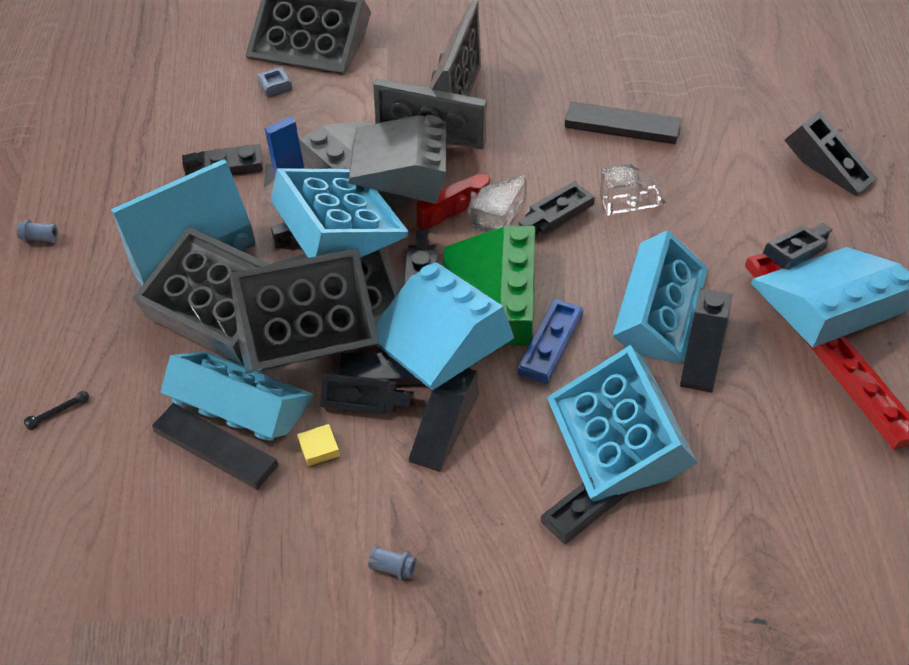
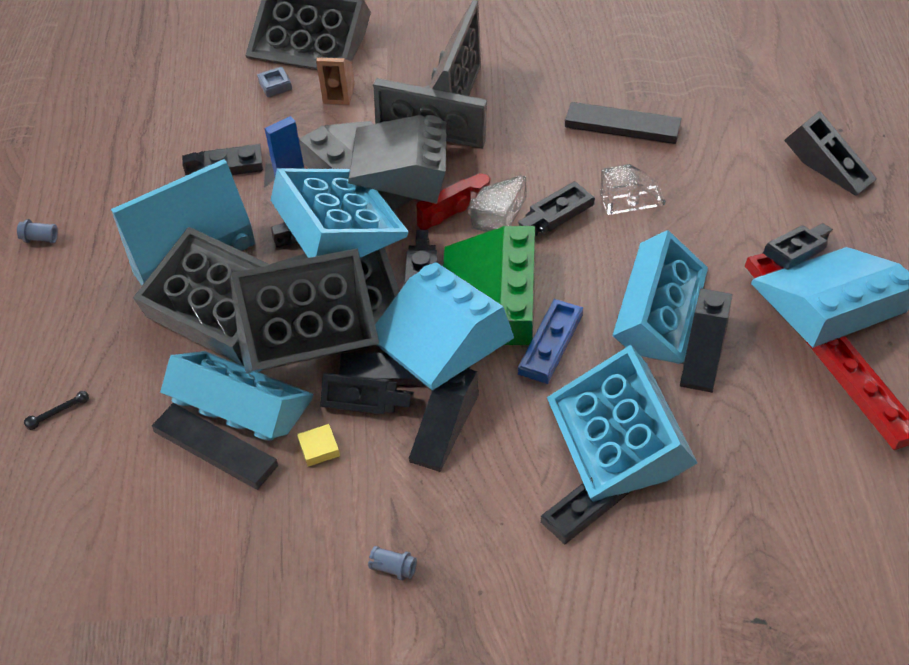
(335, 80): none -> nougat slope

